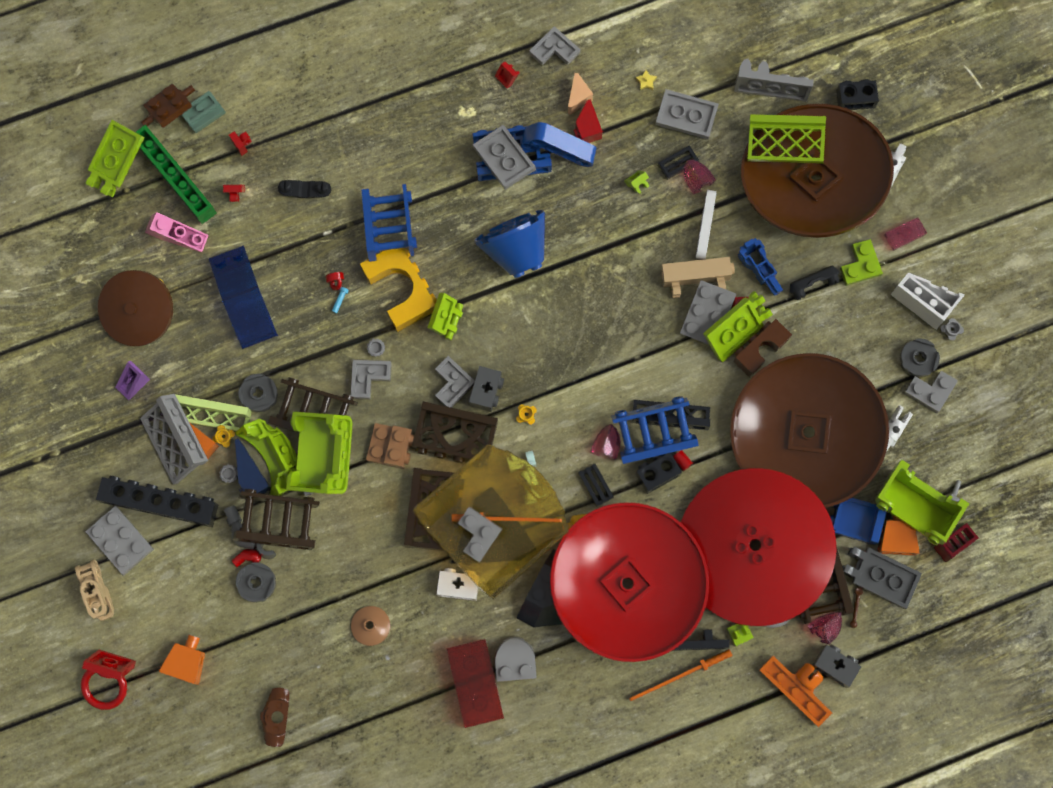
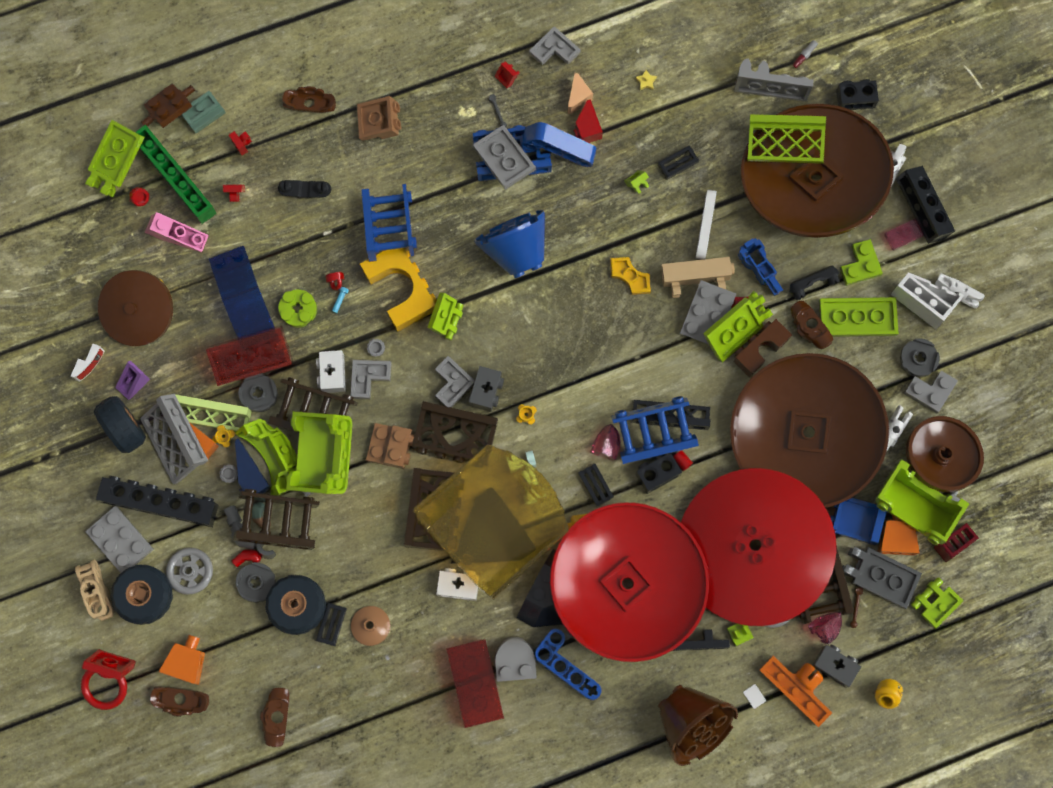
(85, 367): none -> white slope
(119, 424): none -> black wheel
(139, 196): none -> red tile
(141, 594): none -> black wheel
(165, 699): none -> reddish brown piece
(195, 555): none -> light grey plate
(249, 355): none -> clear red brick
(257, 513): none -> sand green arm
(291, 299): none -> lime plate
(295, 100): none -> reddish brown piece
(295, 604): none -> black wheel
(331, 360): none -> white brick
(333, 619): none -> black tile
(378, 118): none -> medium nougat plate
(456, 517): orange sword -> none
(484, 533): light grey plate -> none
(492, 98): none -> dark grey hinge
(570, 668): none -> blue beam
(637, 281): none -> yellow tile
(686, 114): light grey plate -> none
(695, 723): none -> reddish brown cone
(697, 176): clear pink brick -> none
(704, 664): orange sword -> none
(754, 696): none -> white sticker
(805, 54): none -> piece
(820, 335): none -> reddish brown piece
(859, 316): none -> lime plate
(889, 693): none -> yellow head
(925, 204): none -> black brick
(941, 607): none -> lime plate
(945, 454): none -> reddish brown dish
(952, 323): light grey plate -> none
(971, 296): none -> white hinge

